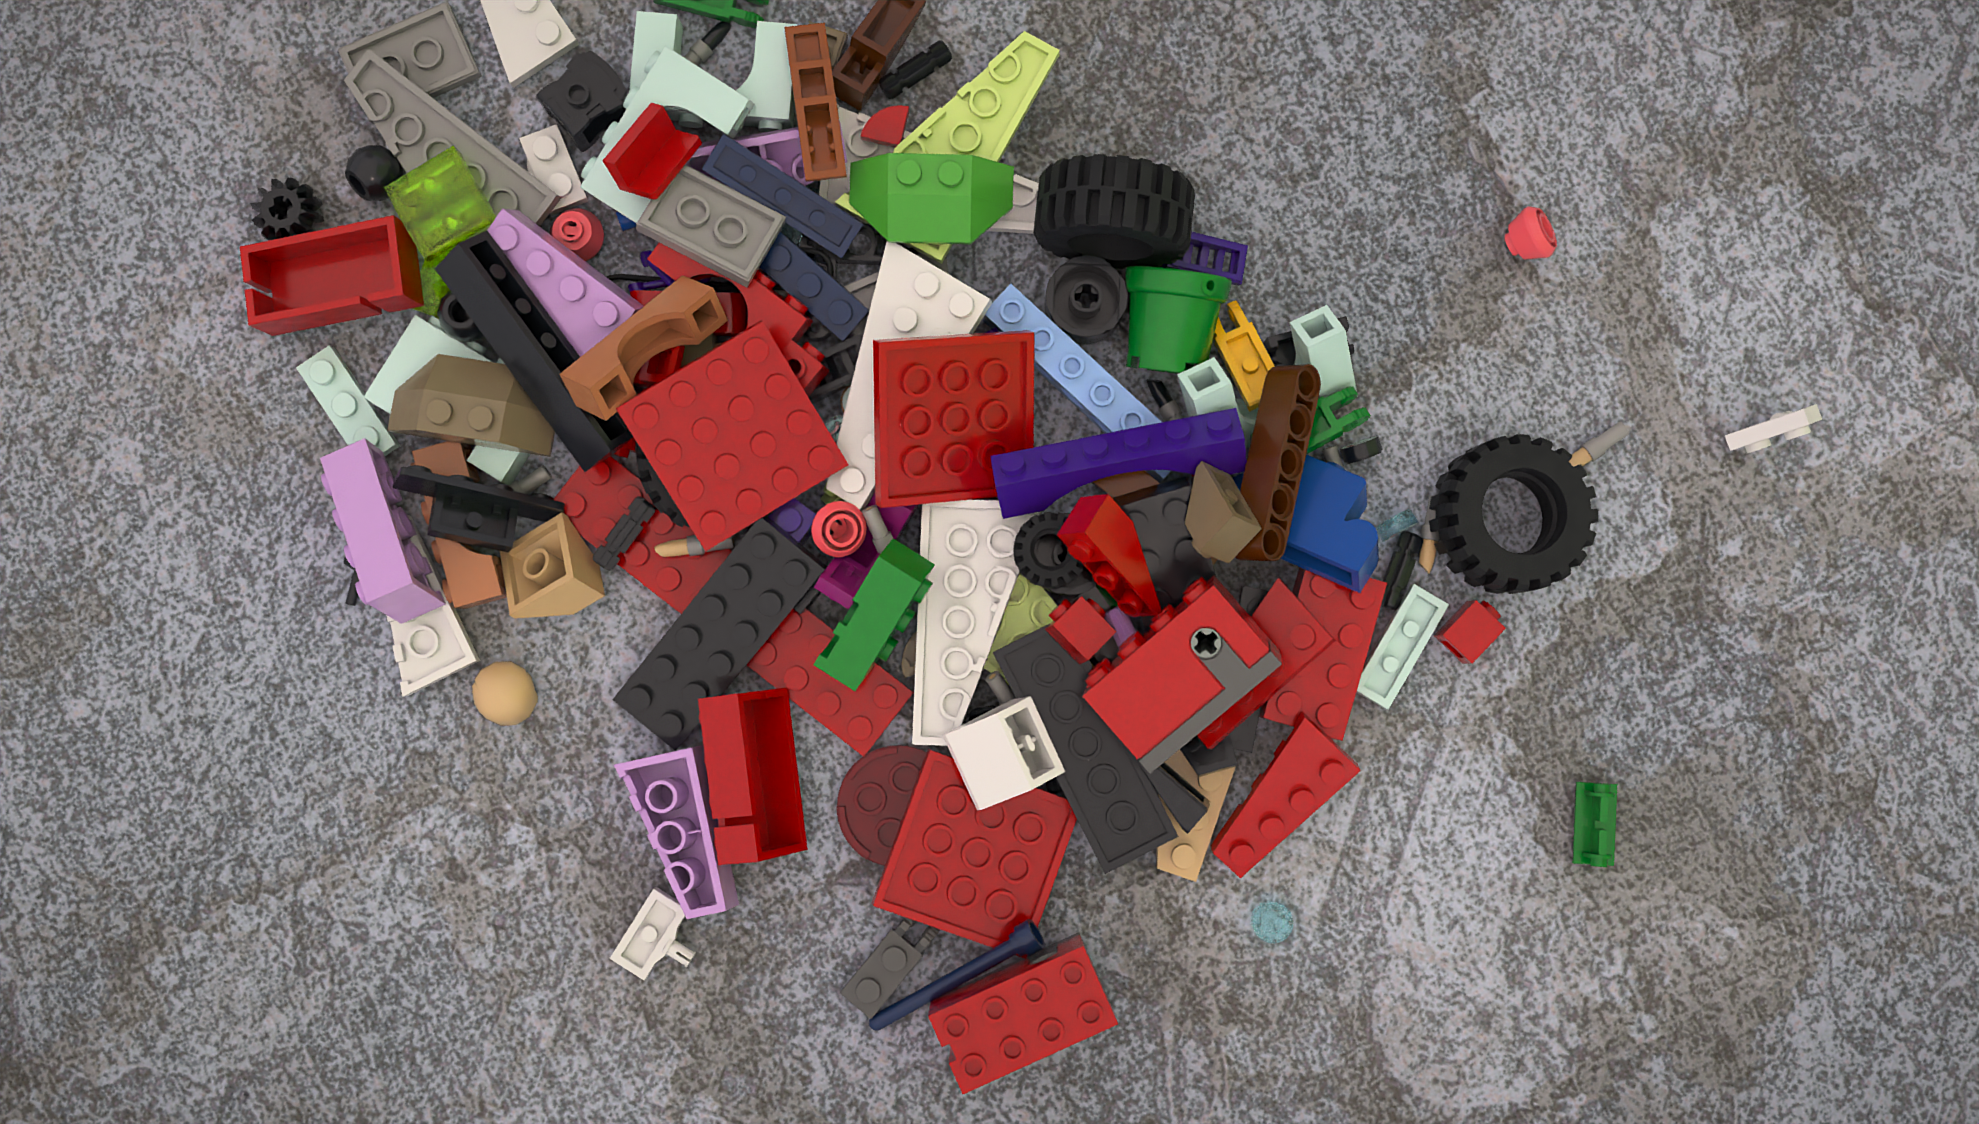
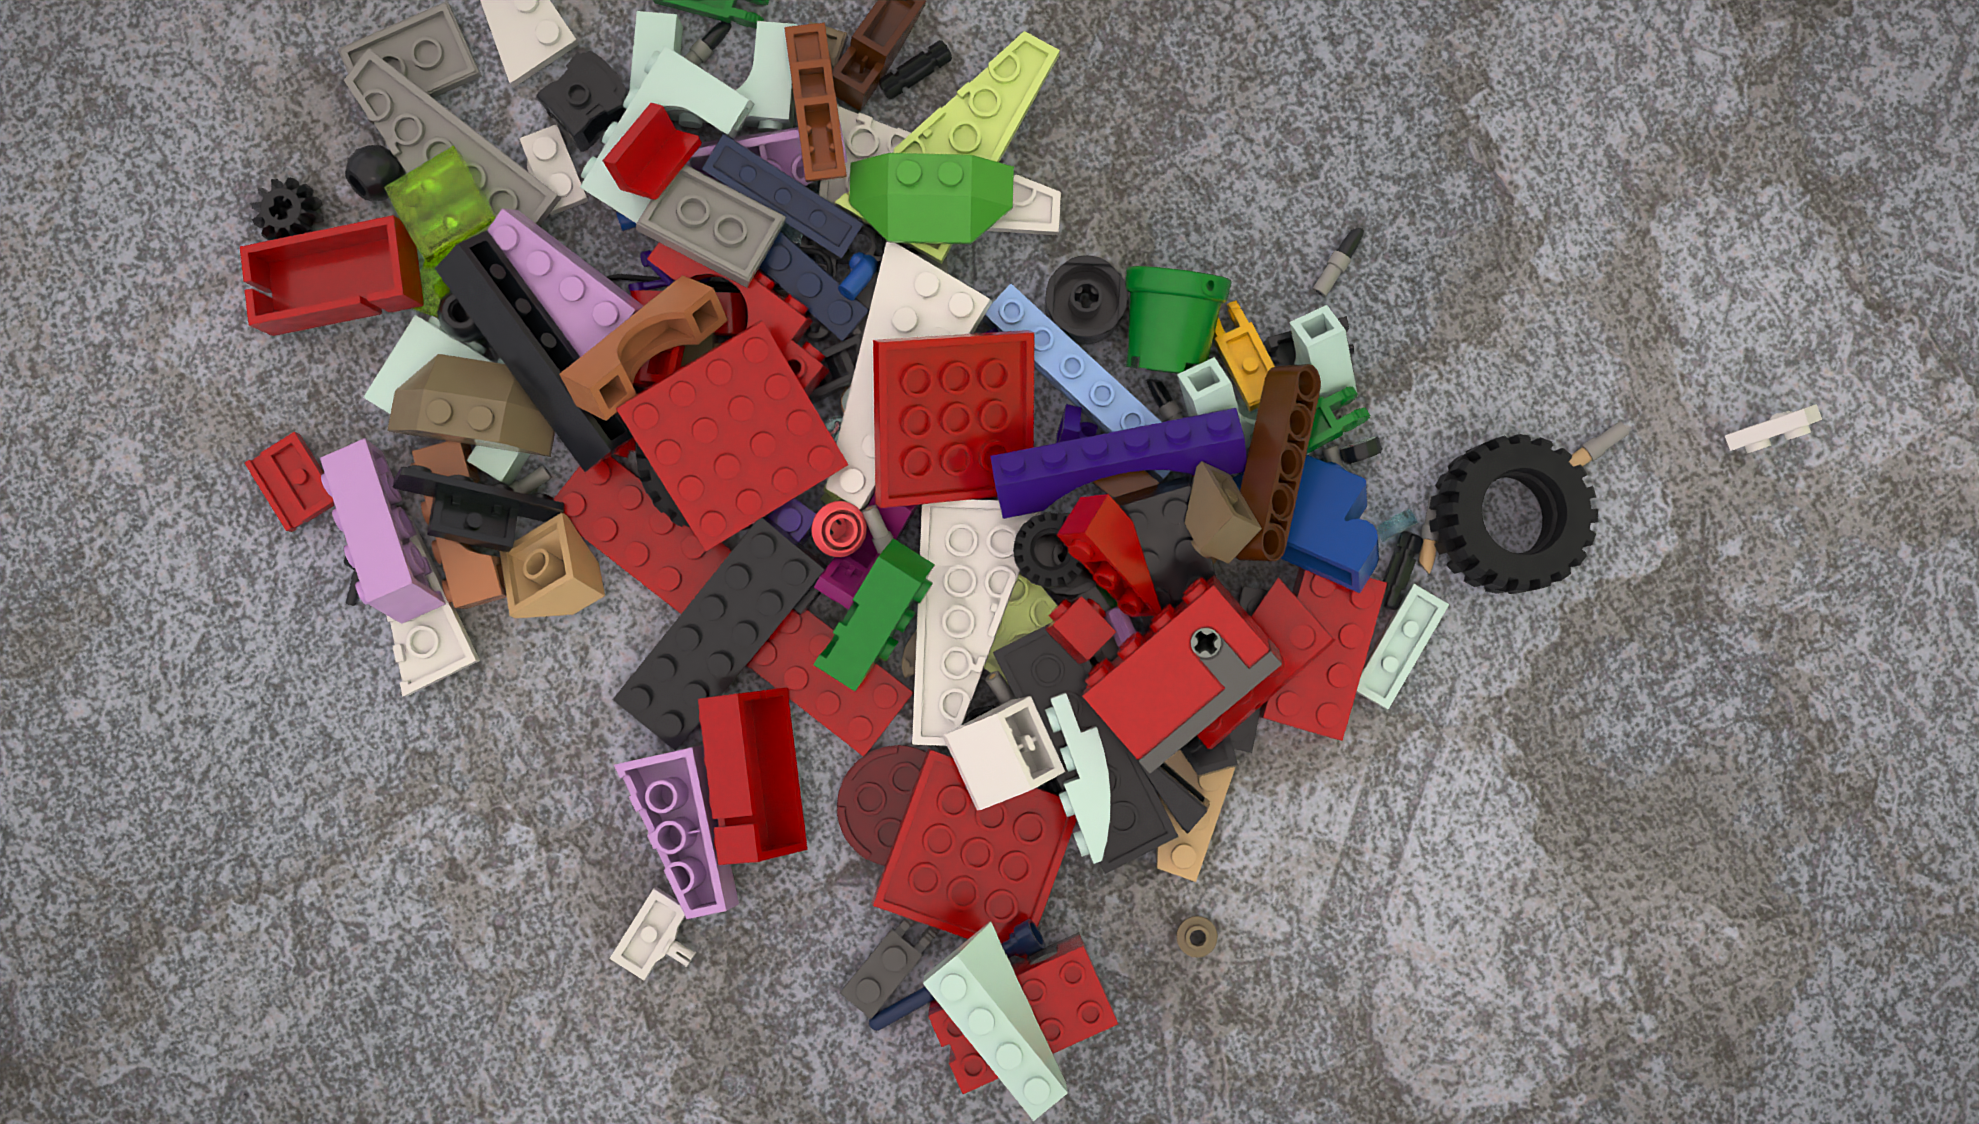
(291, 481): none -> red plate
(344, 401): light aqua plate -> none
(504, 693): tan hair -> none
(585, 229): coral cone -> none
(624, 533): black axle -> none
(689, 546): piece -> none
(862, 271): none -> blue arm
(886, 126): red tile -> none
(994, 1014): none -> light aqua wedge
(1072, 427): none -> dark purple tile
(1089, 792): none -> light aqua slope
(1114, 210): black tyre -> none
(1187, 927): none -> dark tan plate
(1205, 244): dark purple slope -> none
(1272, 921): clear light blue tile -> none
(1295, 785): red wing -> none
(1338, 262): none -> light grey piece
(1470, 630): red brick -> none
(1531, 235): coral cone -> none
(1594, 824): green hinge -> none

